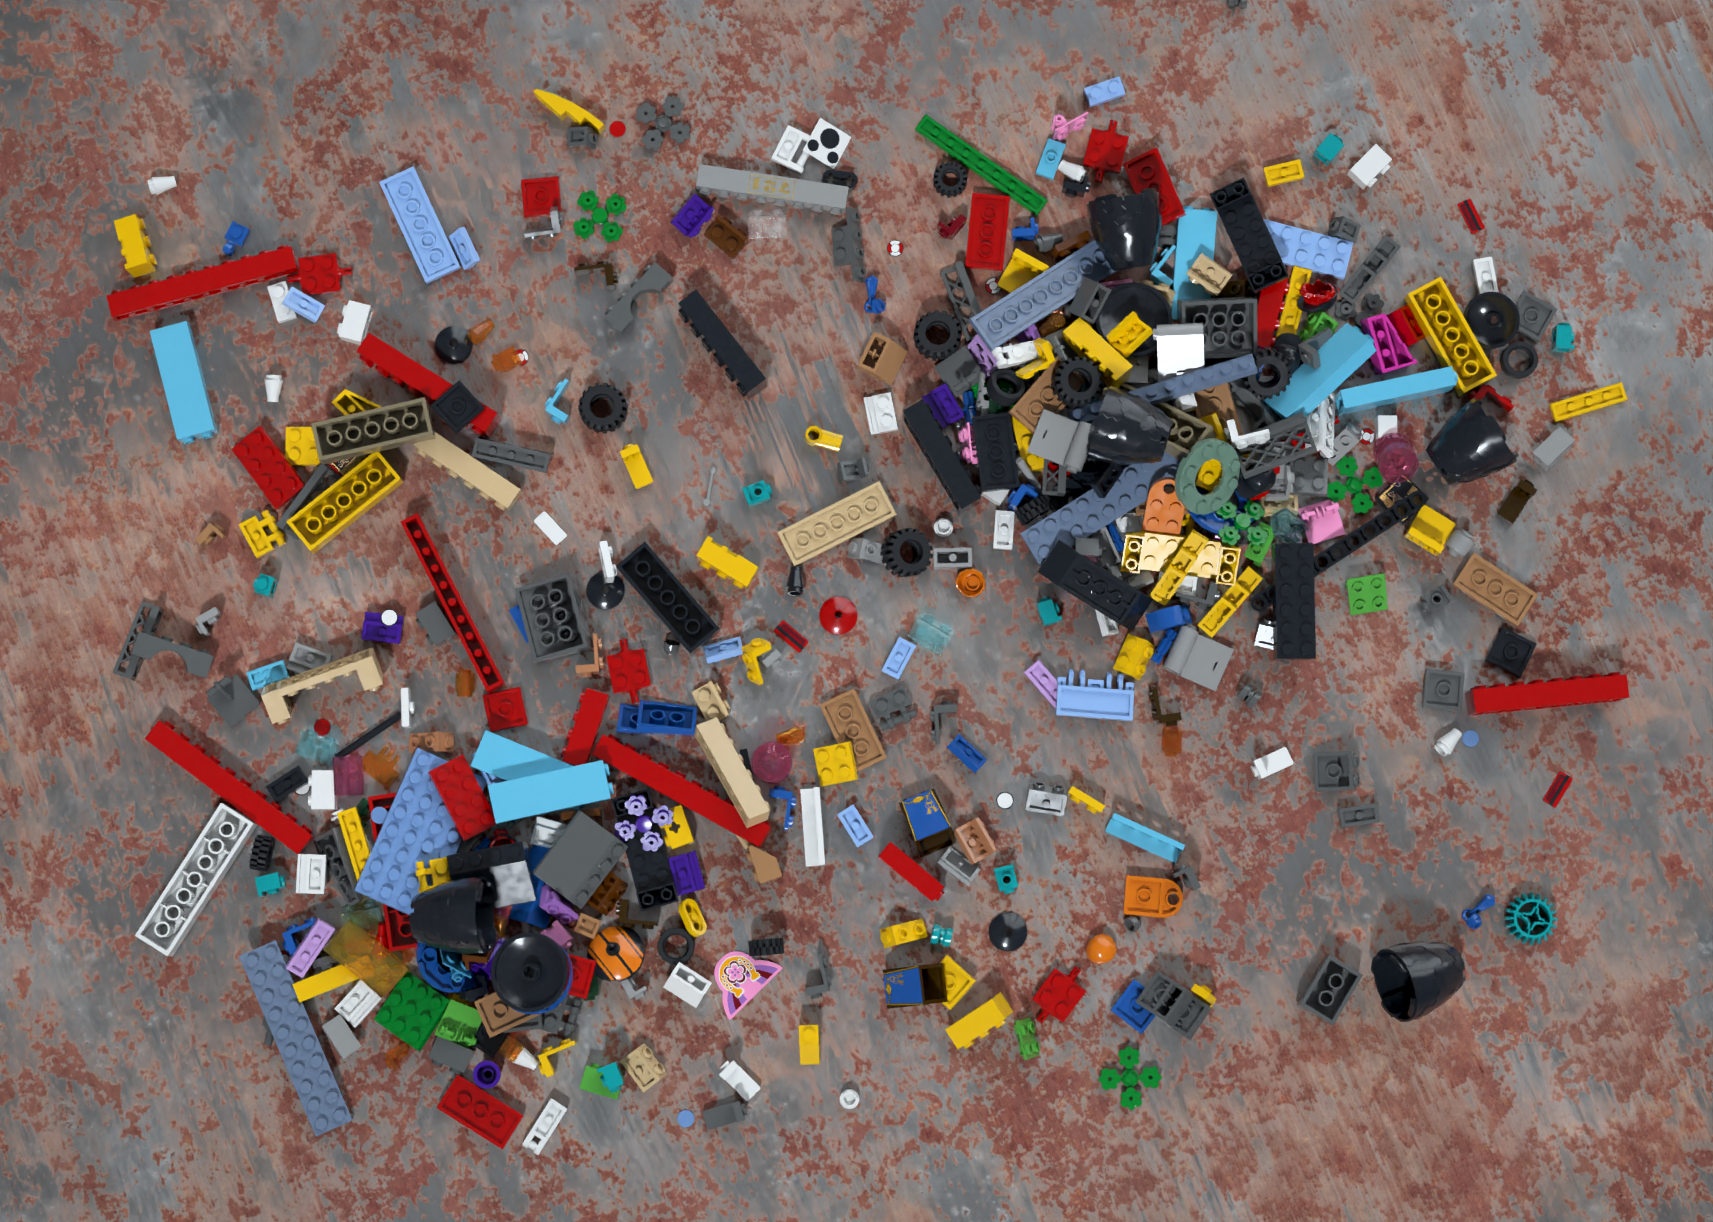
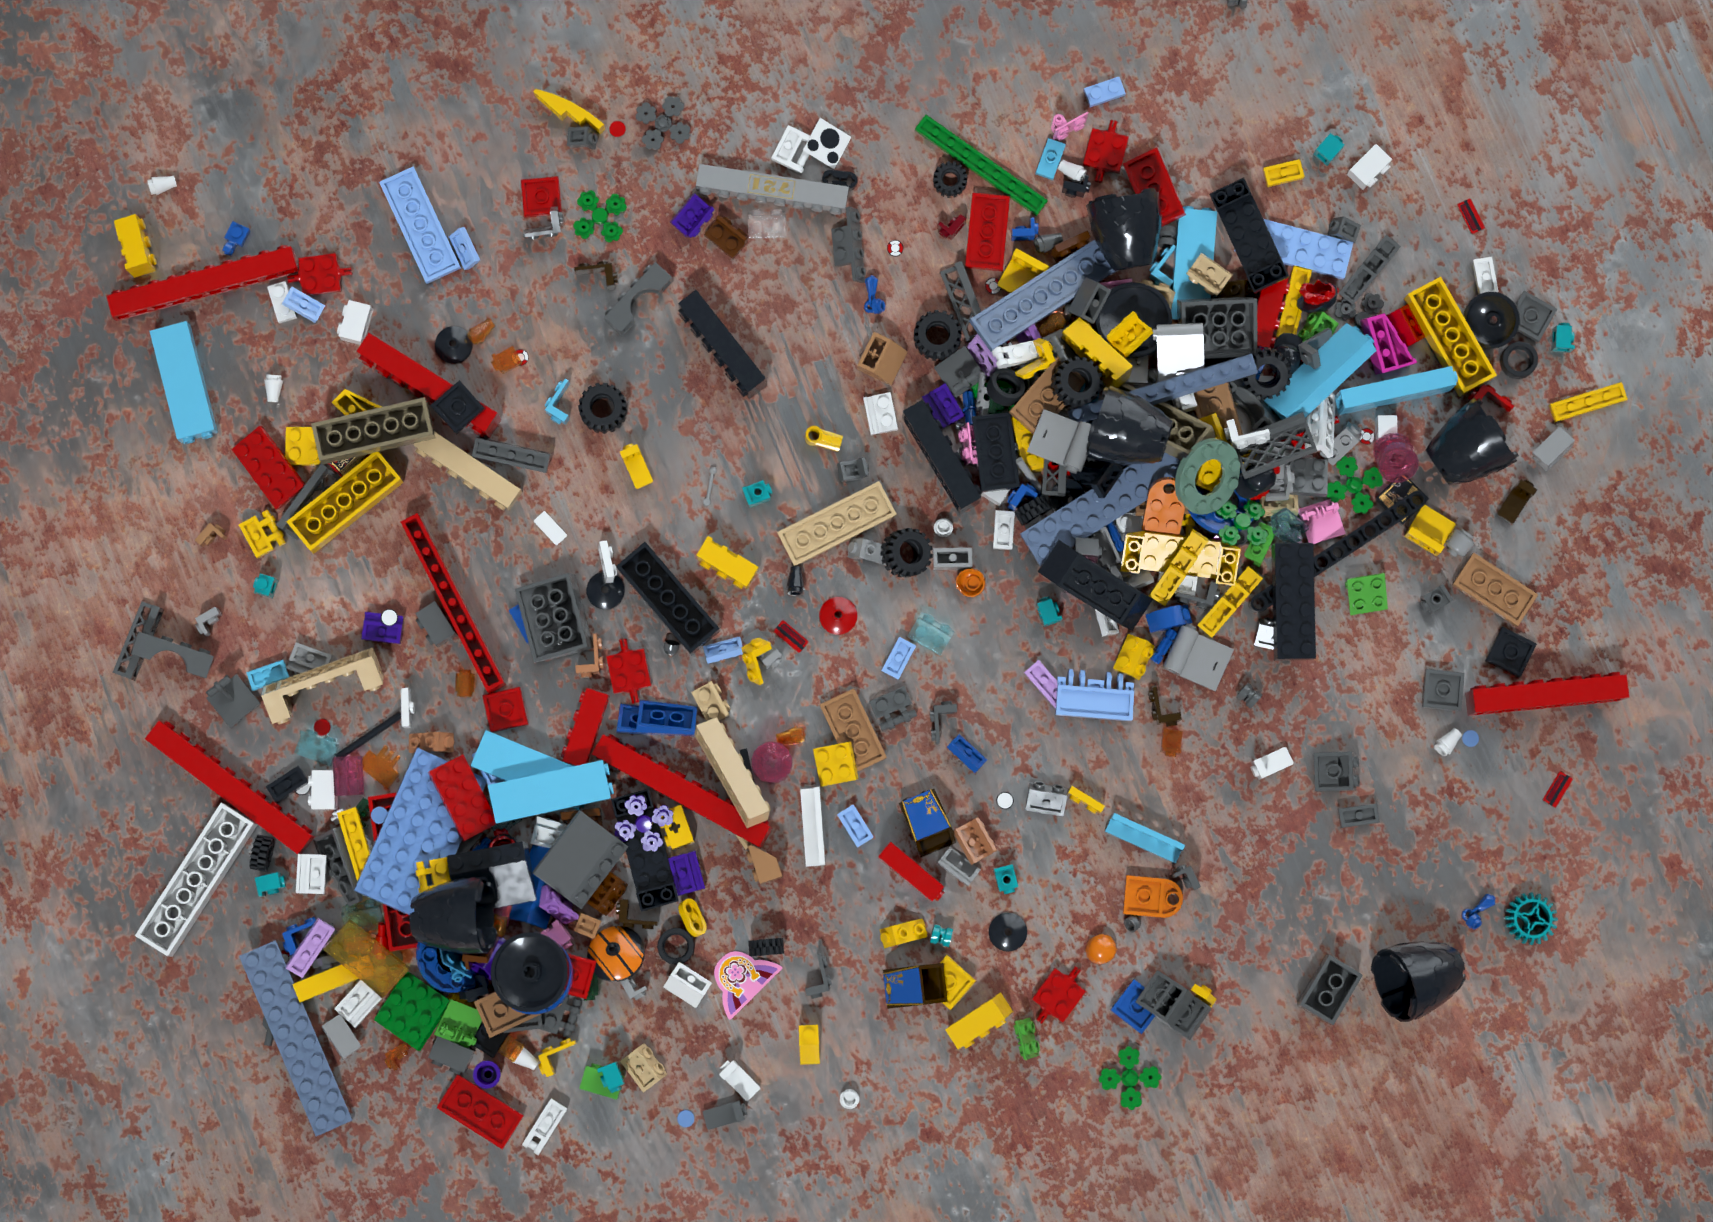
(780, 793): blue bracket -> none

